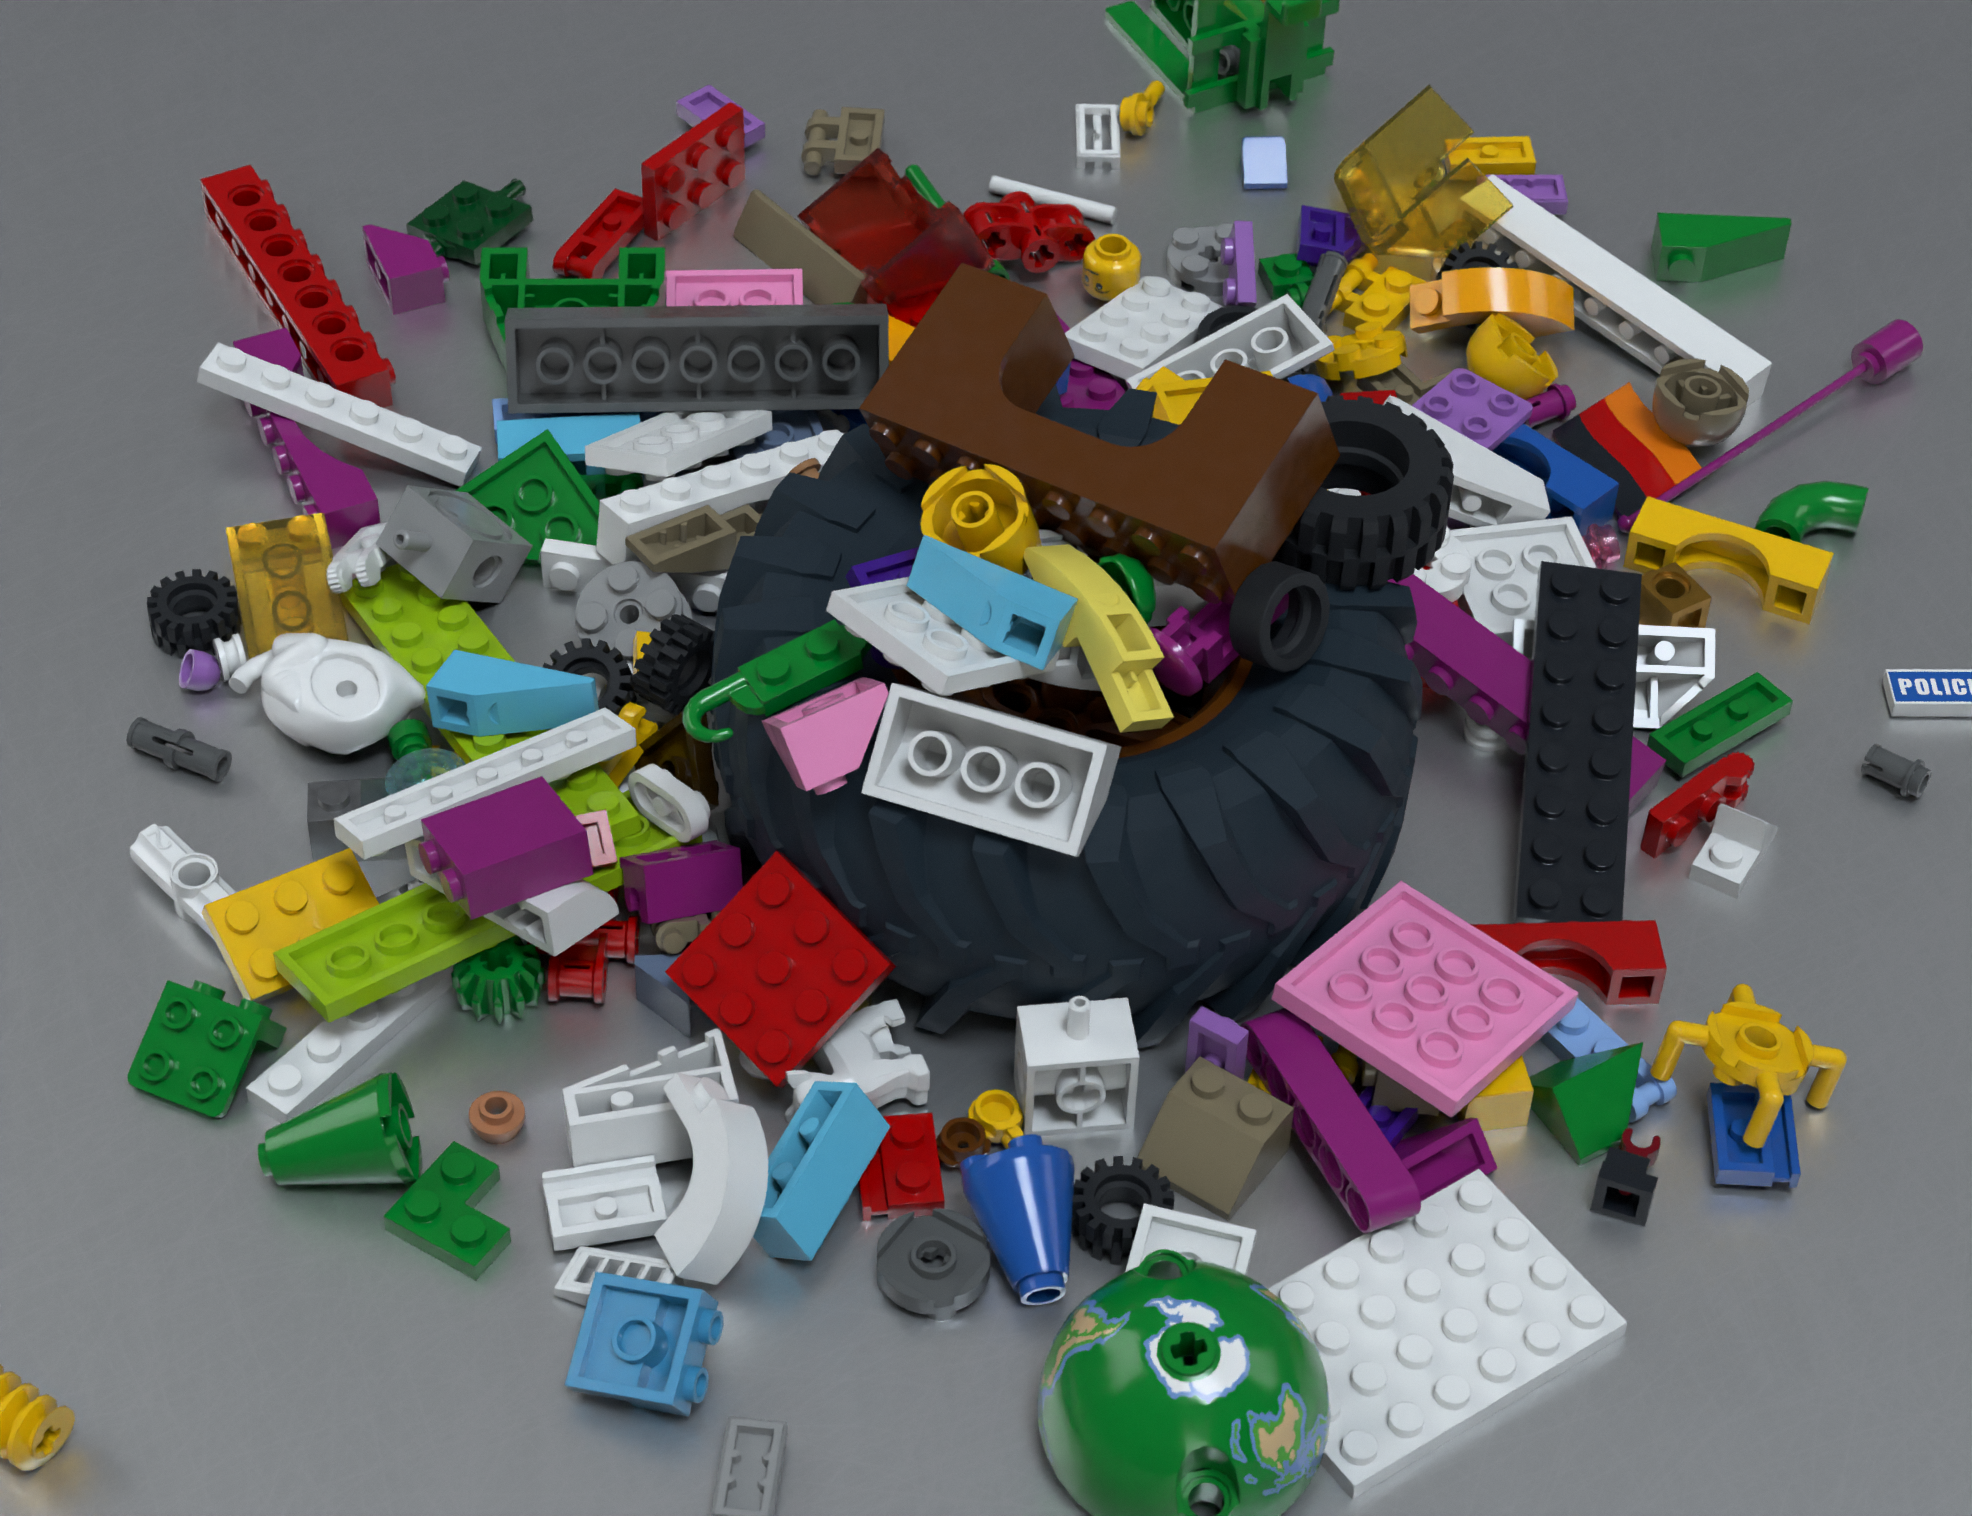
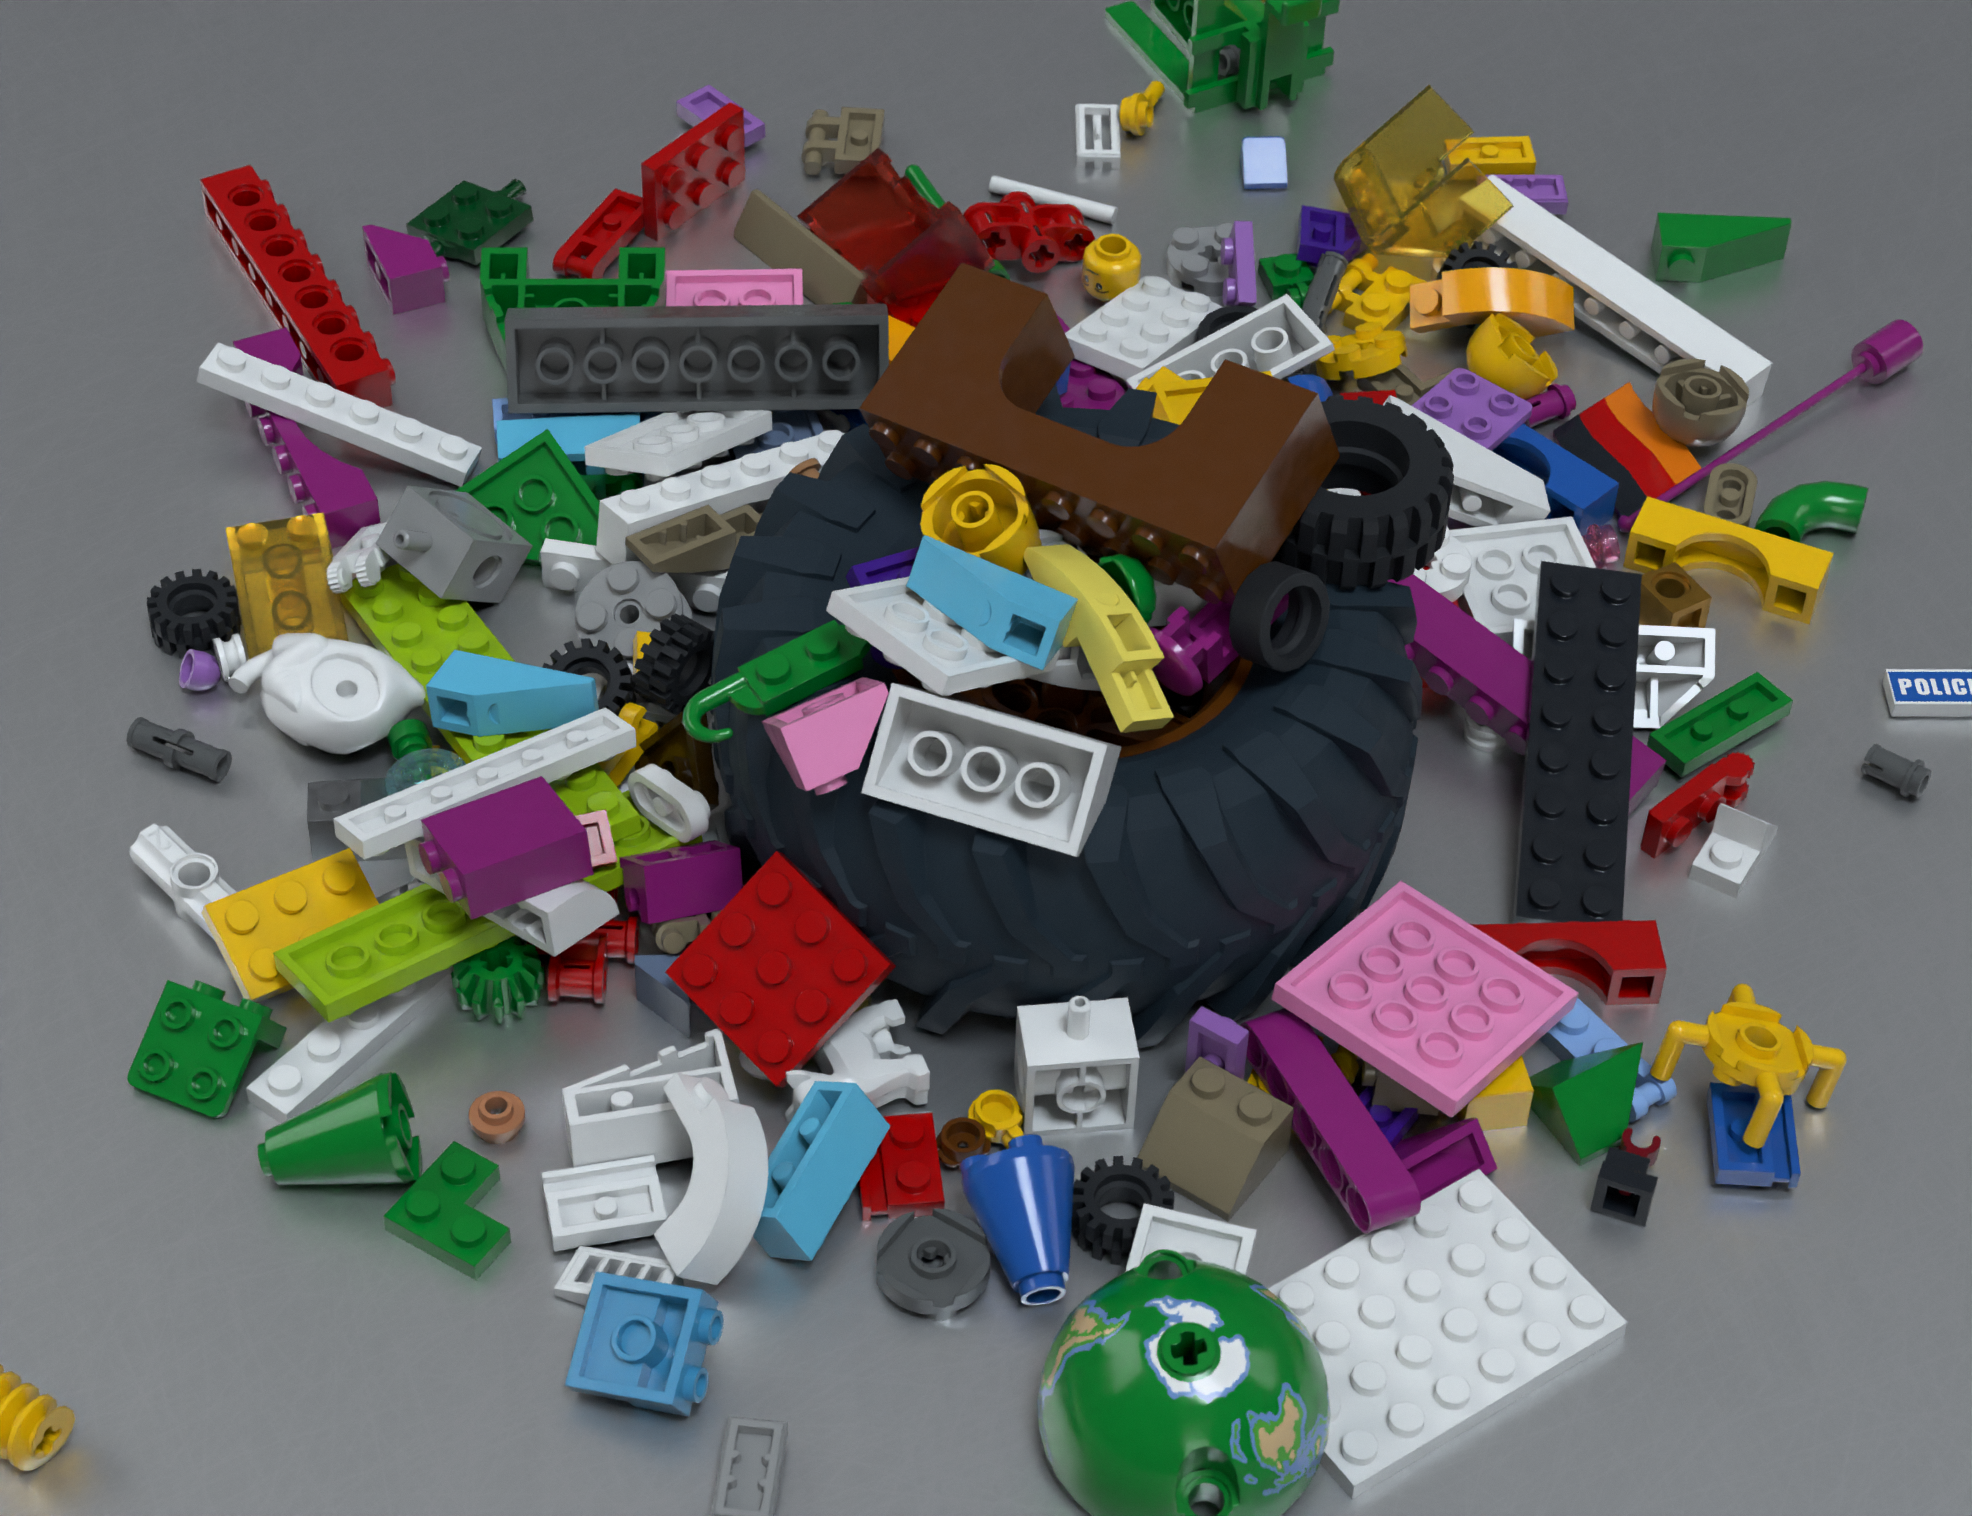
(1731, 493): none -> dark tan plate

